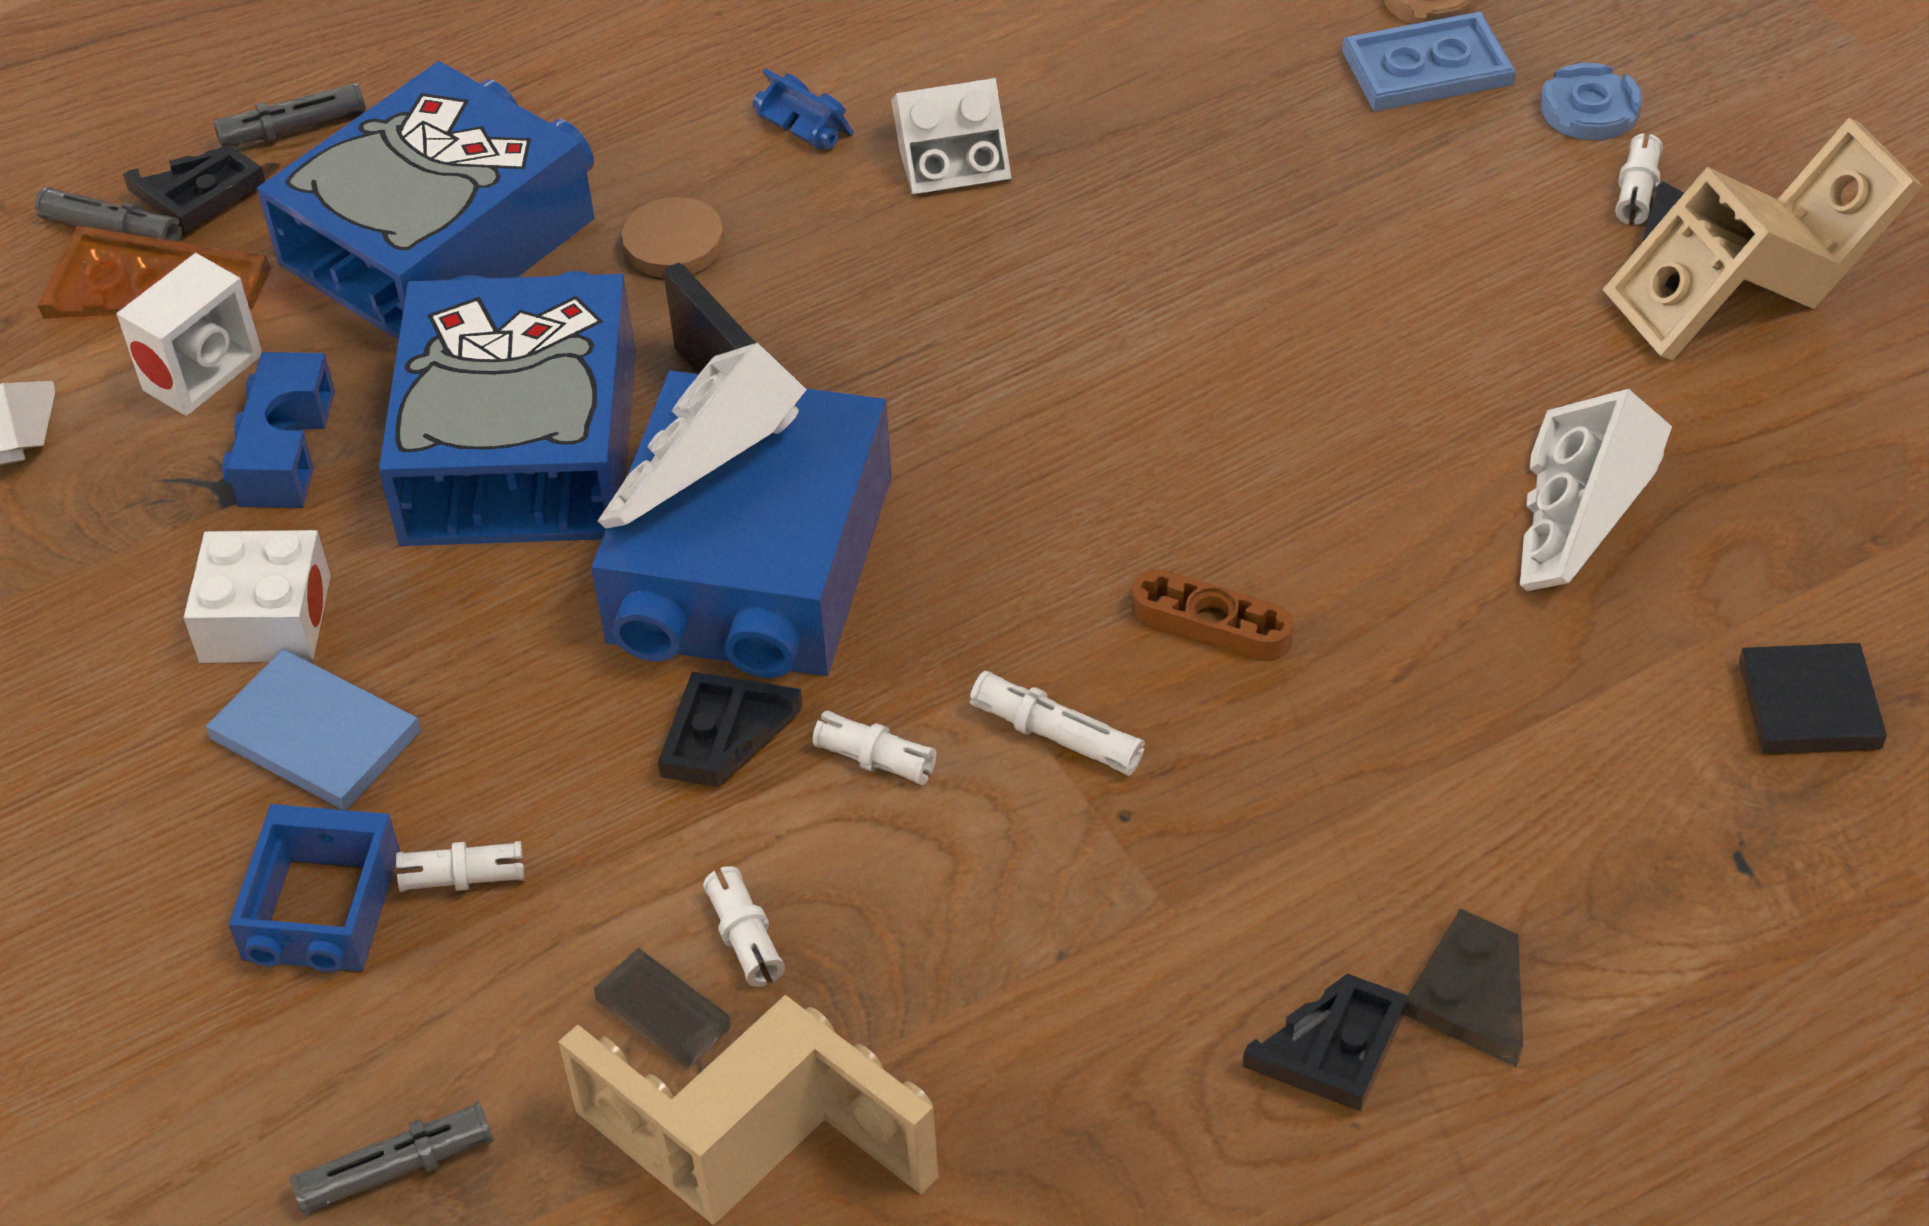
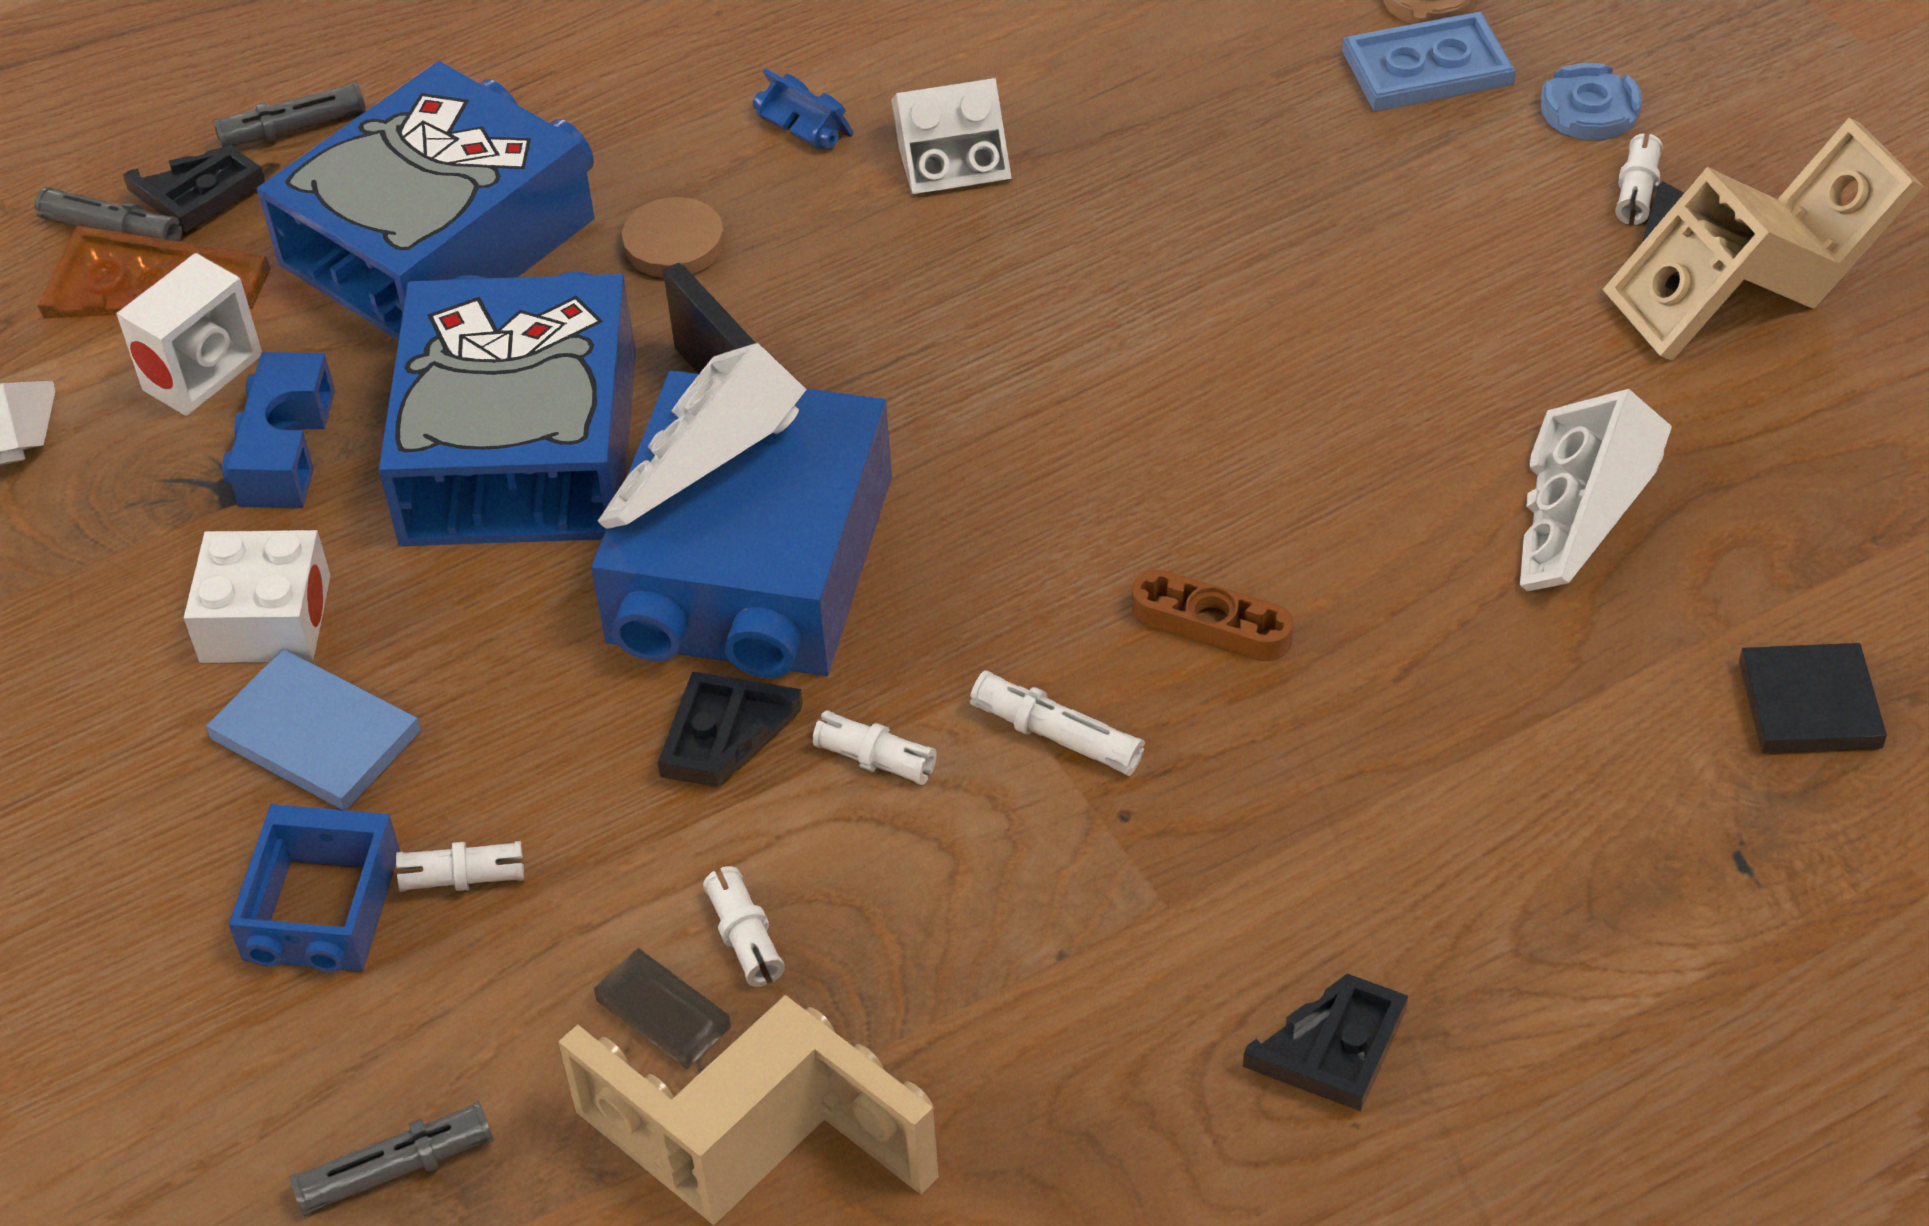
(1473, 988): clear smoke wing -> none

